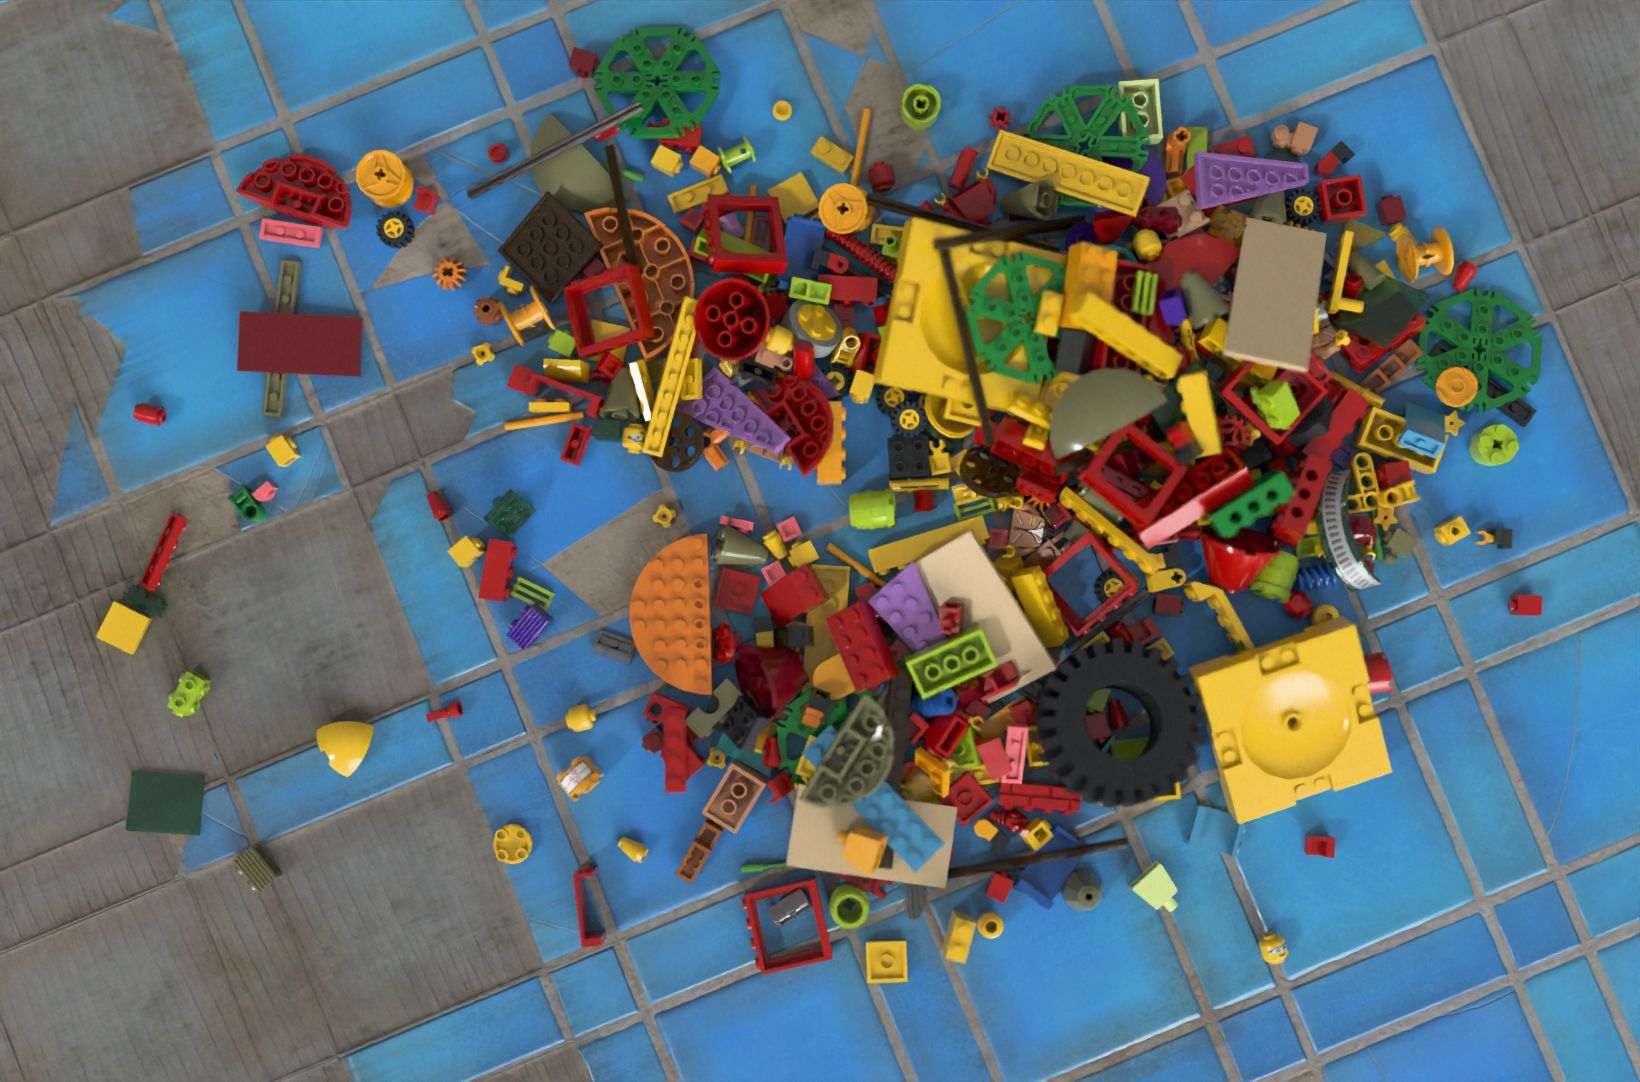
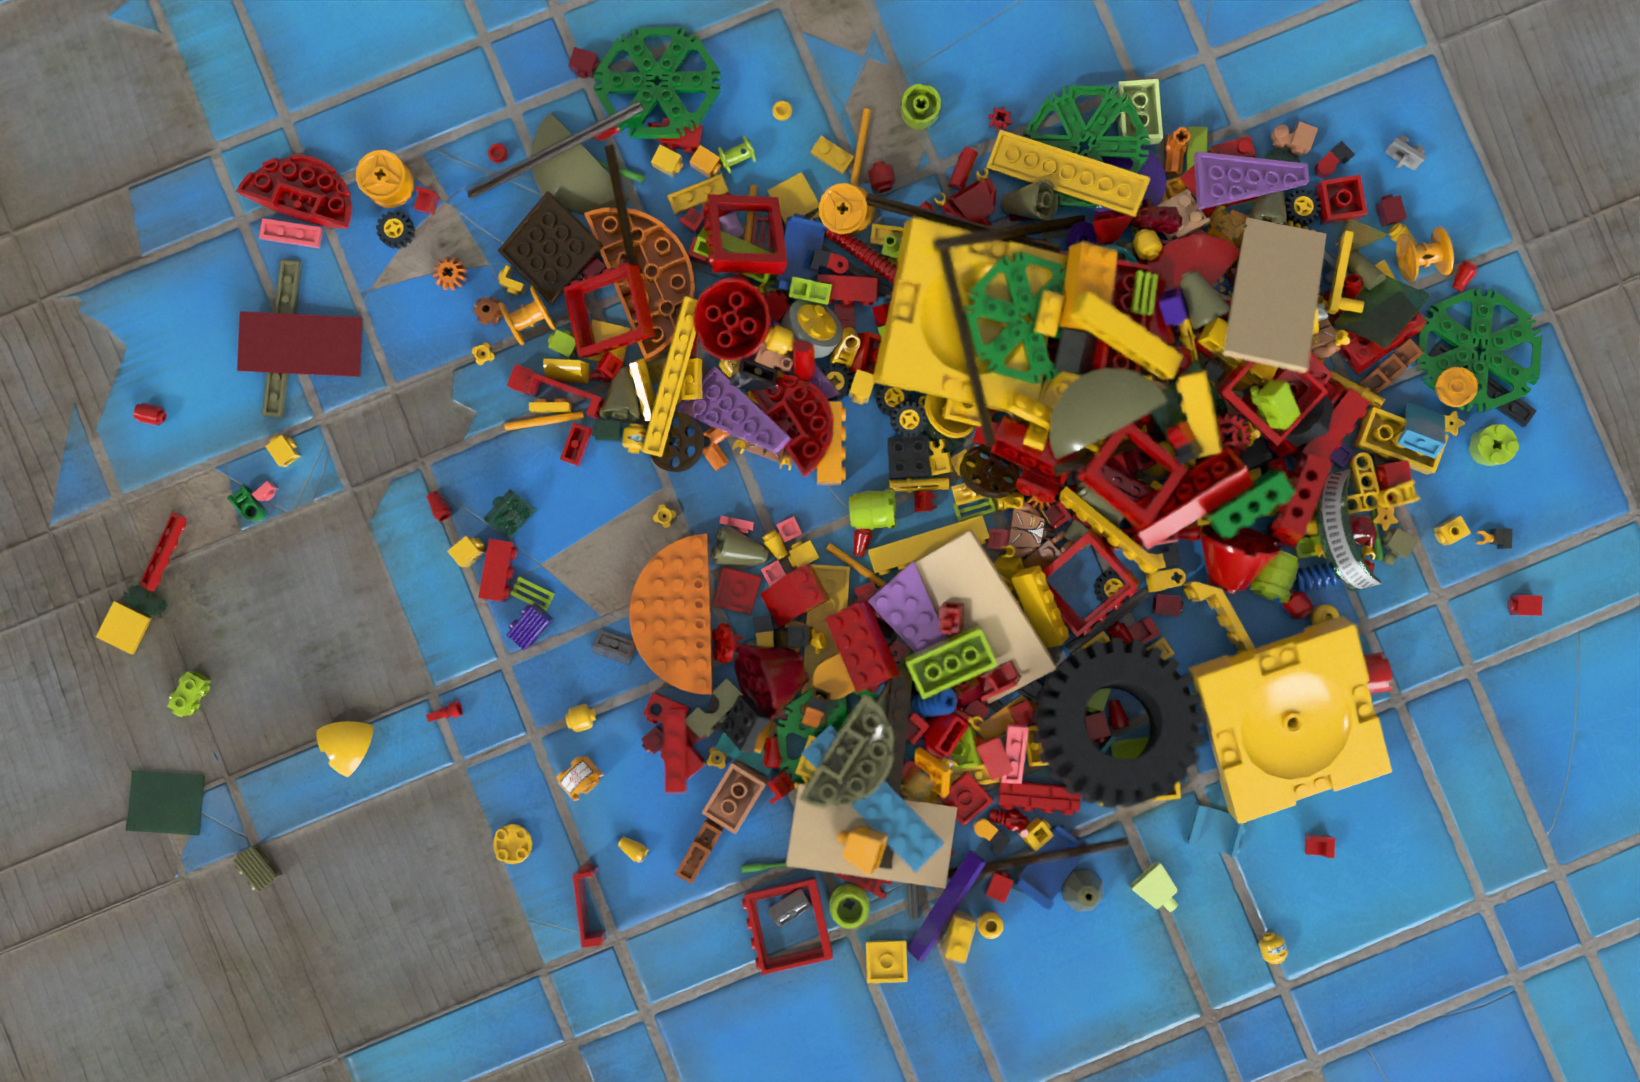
(818, 640): none -> yellow plate
(861, 541): none -> red cone
(946, 906): none -> dark purple tile
(1405, 154): none -> light grey hips

